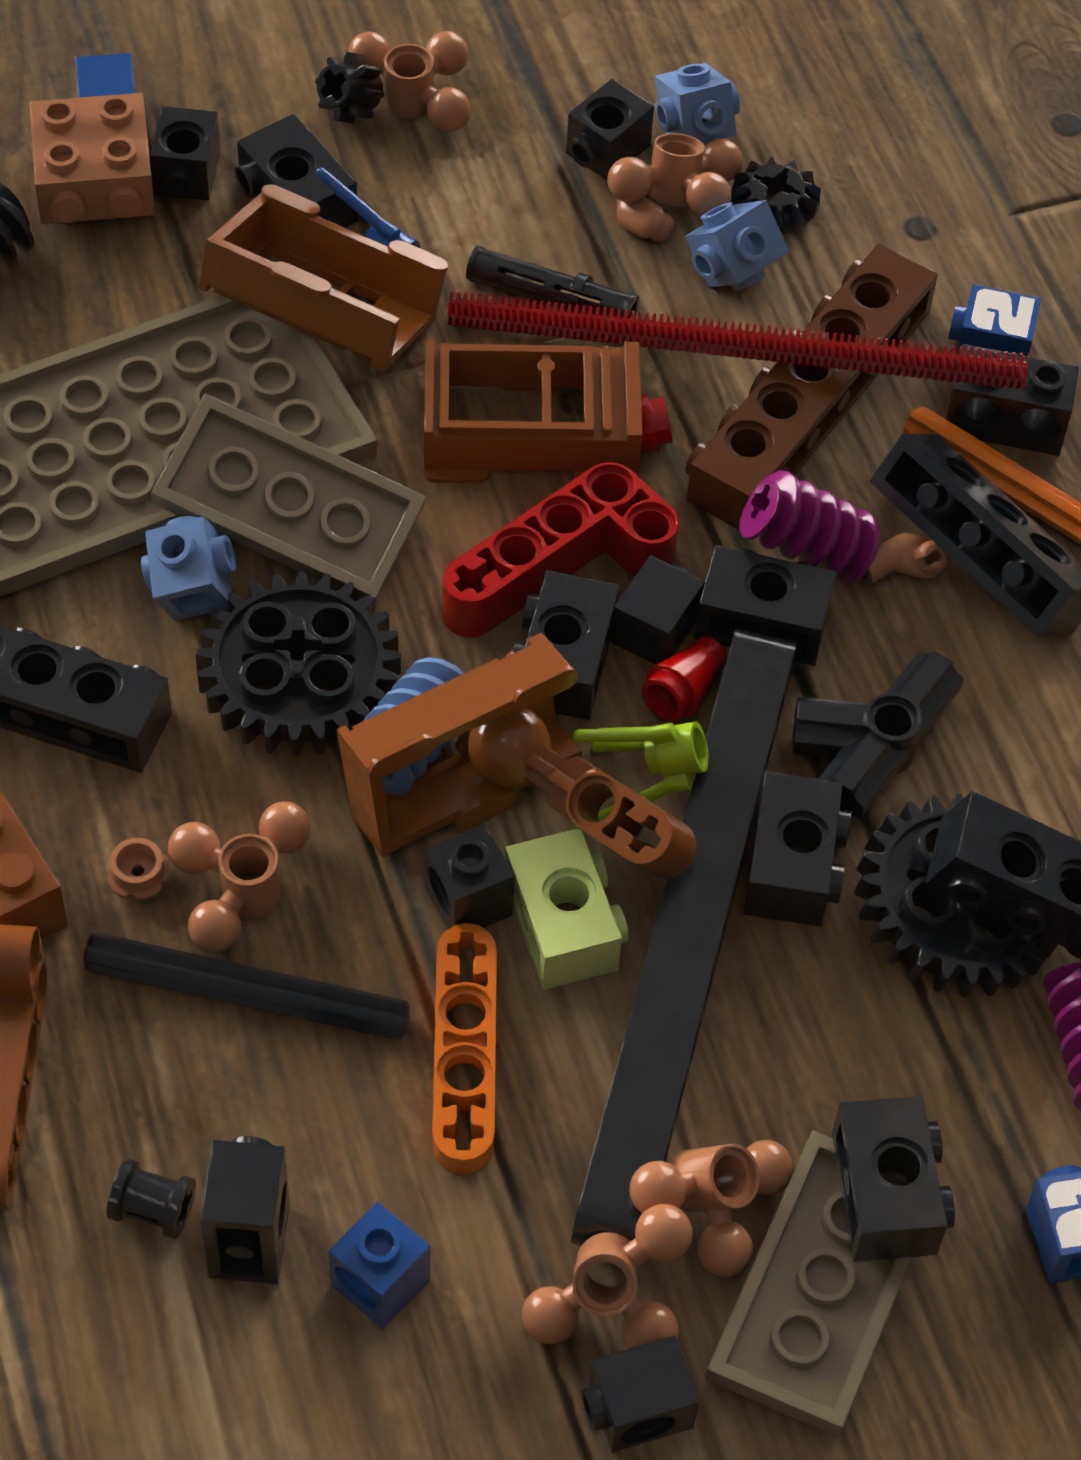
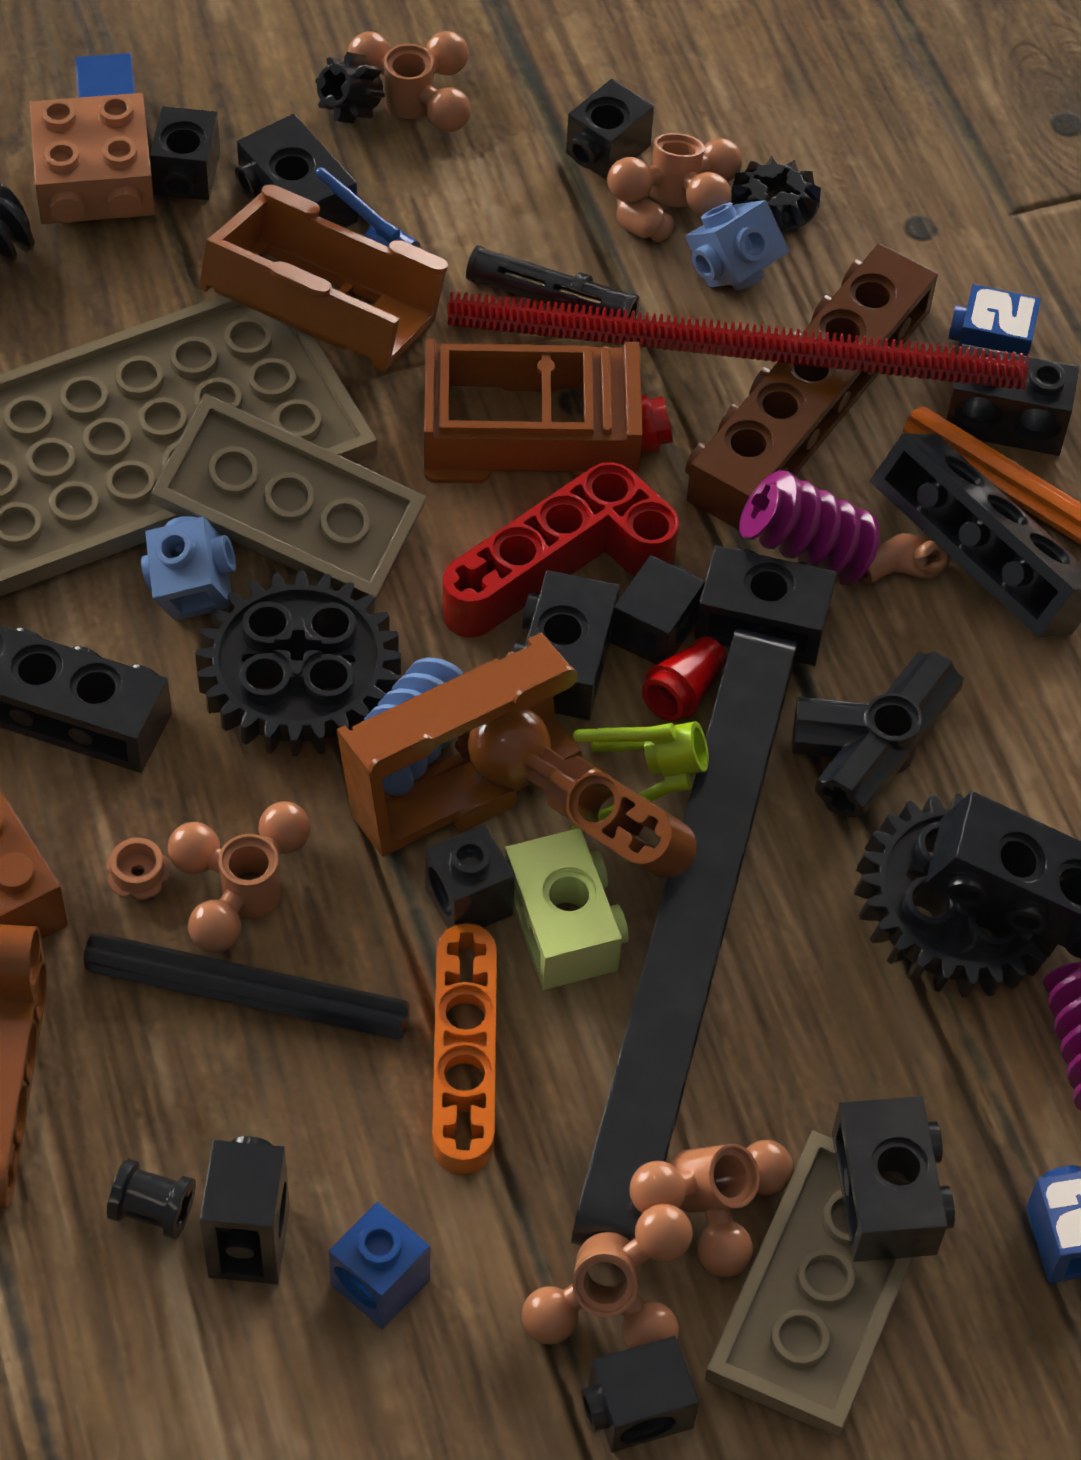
(697, 103): medium blue brick -> none
(791, 883): black brick -> none

